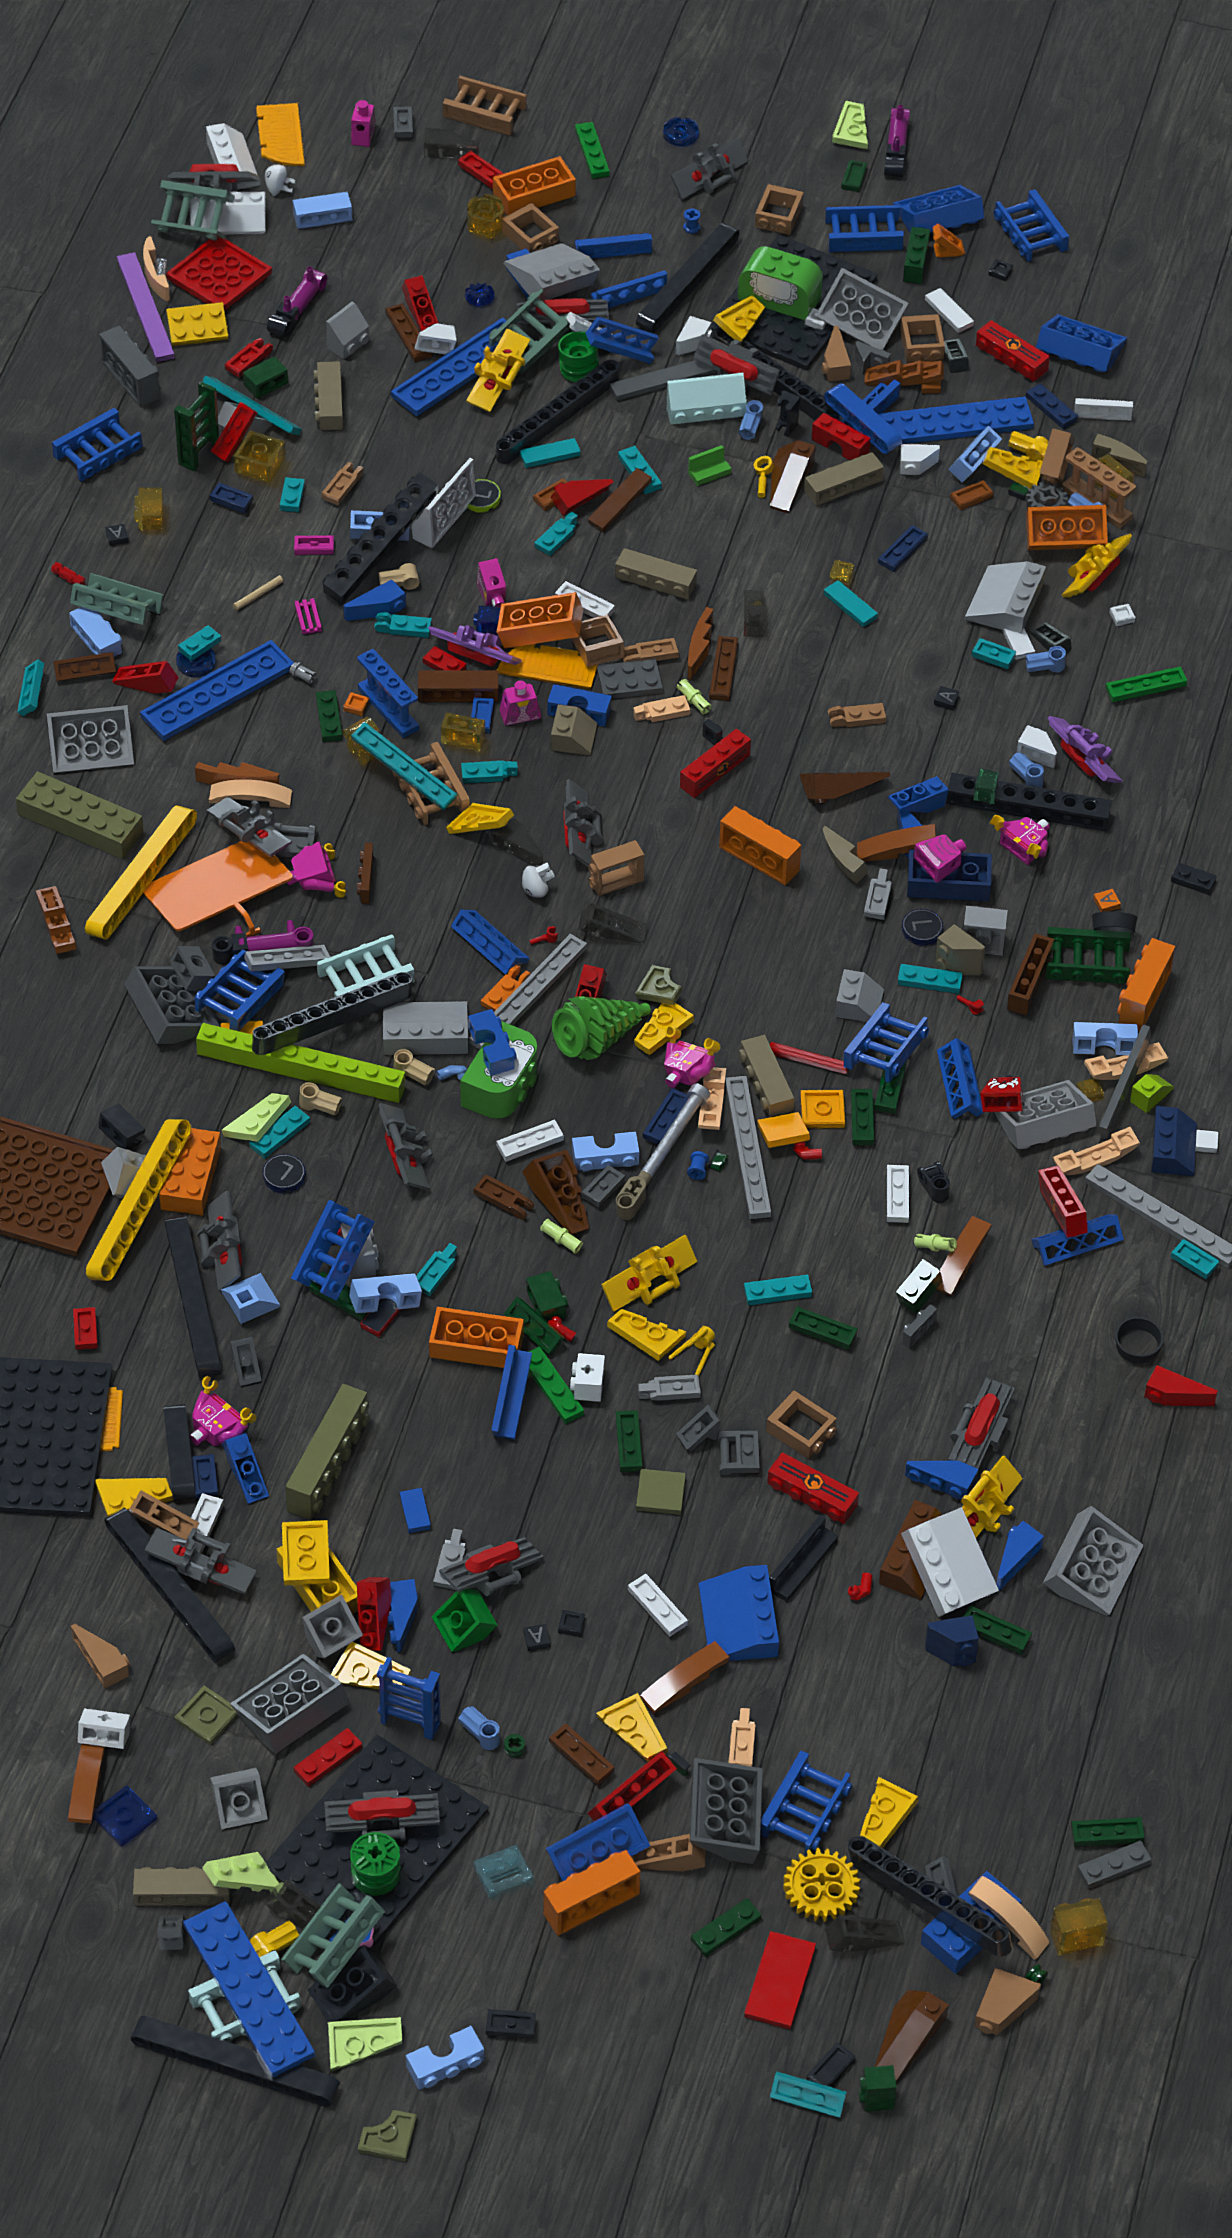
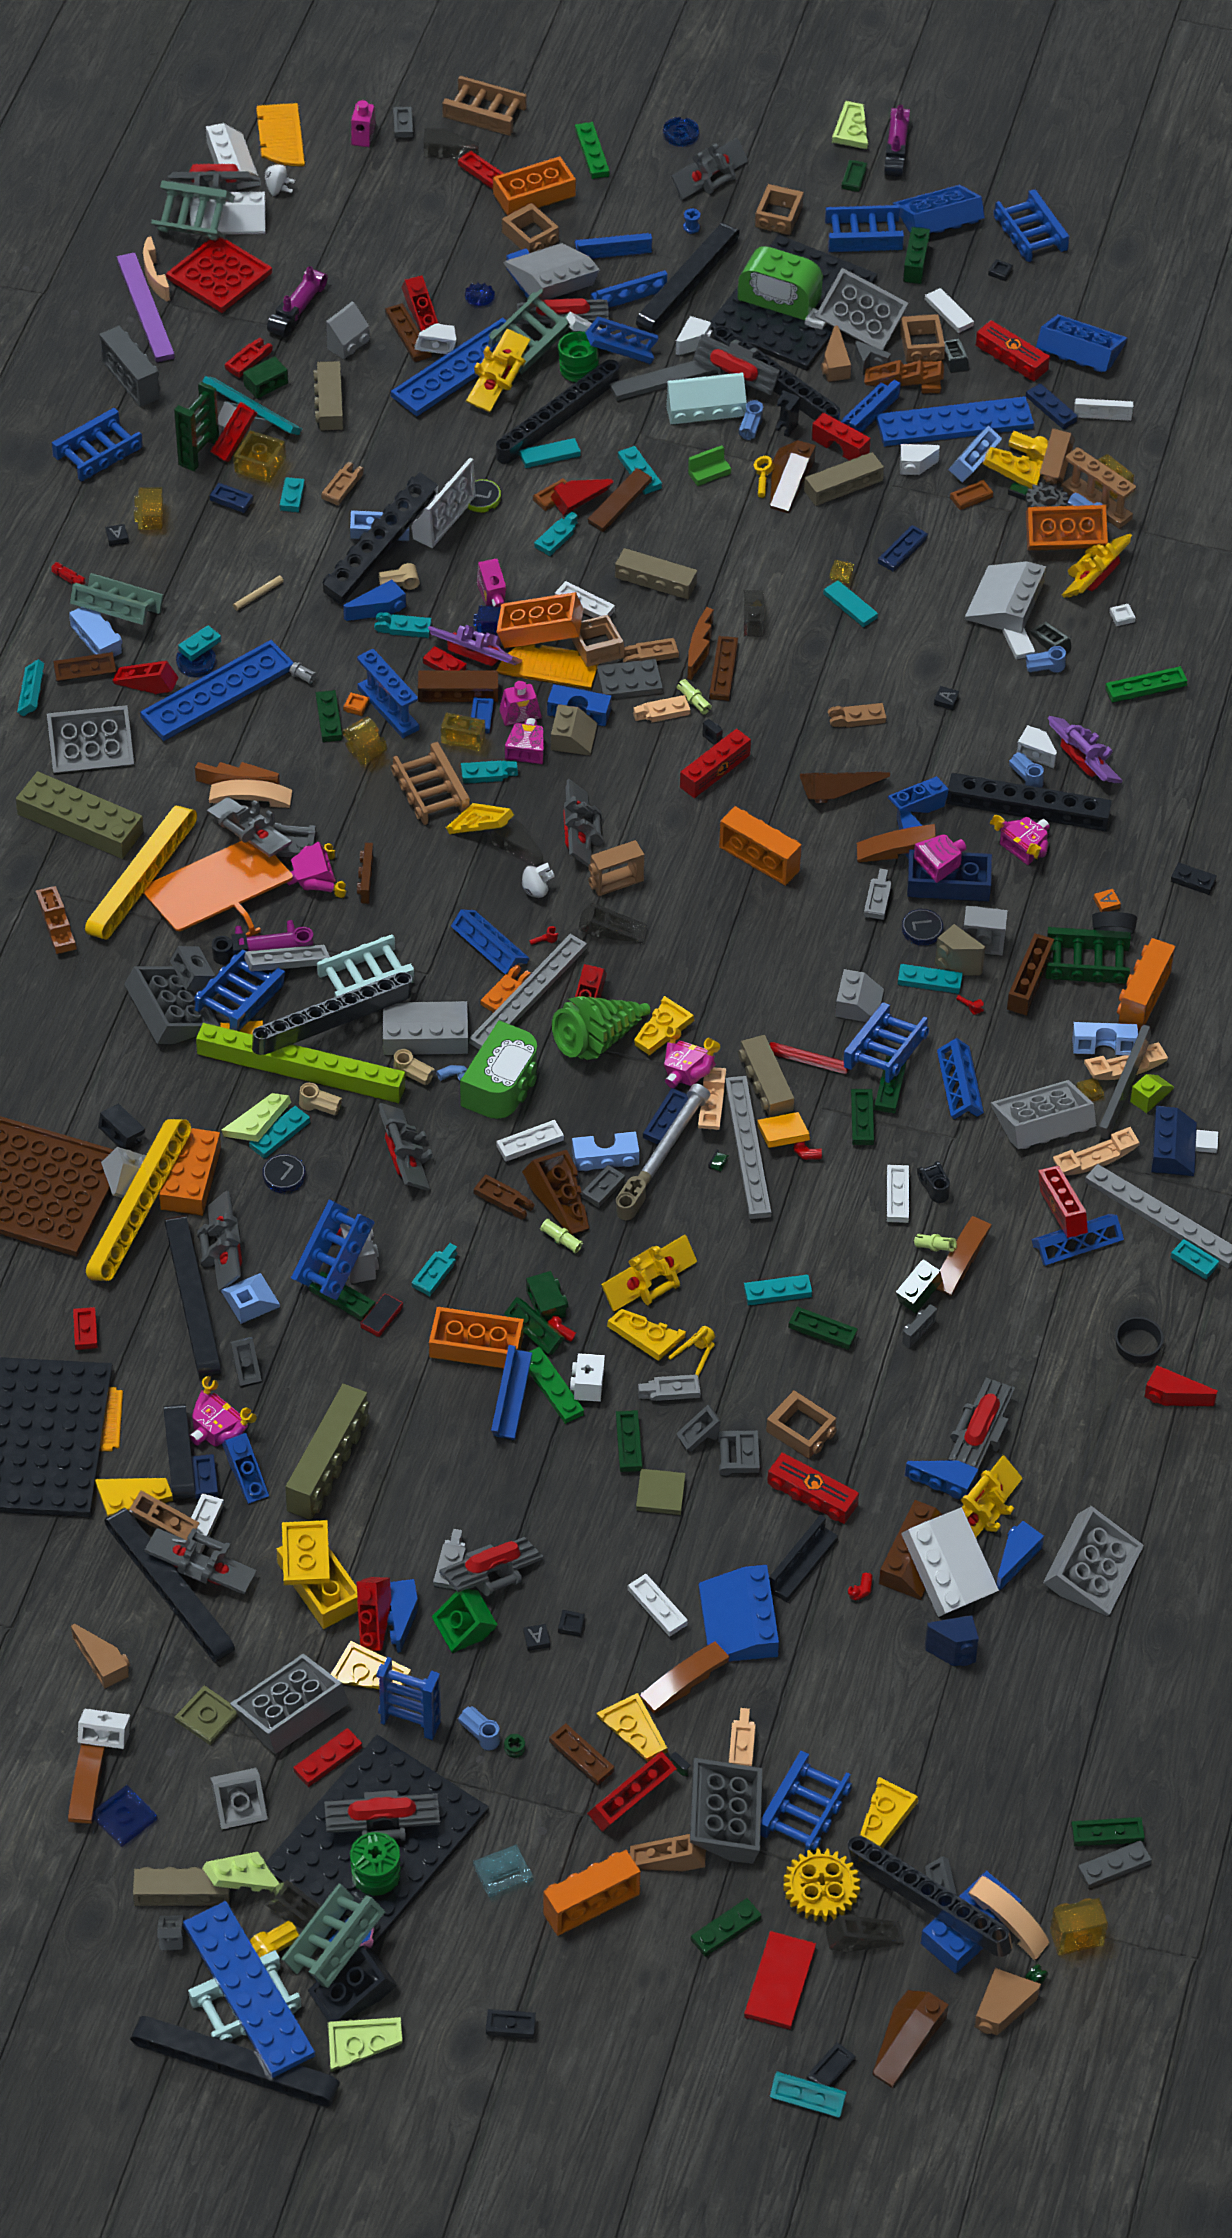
(160, 266): clear slope -> none
(197, 324): yellow plate -> none
(298, 606): dark pink tile -> none
(314, 545): dark pink tile -> none
(322, 210): light blue brick -> none
(330, 1627): light grey slope -> none
(390, 2138): olive tile -> none
(400, 1288): light blue arch -> none
(404, 766): teal tile -> none
(415, 1510): blue tile -> none
(429, 2069): light blue arch -> none
(485, 215): clear yellow brick -> none
(487, 1028): blue arch -> none
(525, 742): none -> dark pink torso
(598, 1841): blue plate -> none
(658, 986): olive tile -> none
(698, 1164): blue bush -> none
(740, 317): yellow wing -> none
(822, 1108): light orange tile -> none
(845, 855): dark tan slope -> none
(863, 418): blue beam -> none
(877, 2088): dark green brick -> none
(946, 243): orange slope -> none
(986, 785): clear green brick -> none
(993, 653): teal plate -> none
(999, 1630): dark green plate -> none
(1002, 1095): red torso -> none
(1121, 453): dark tan slope -> none

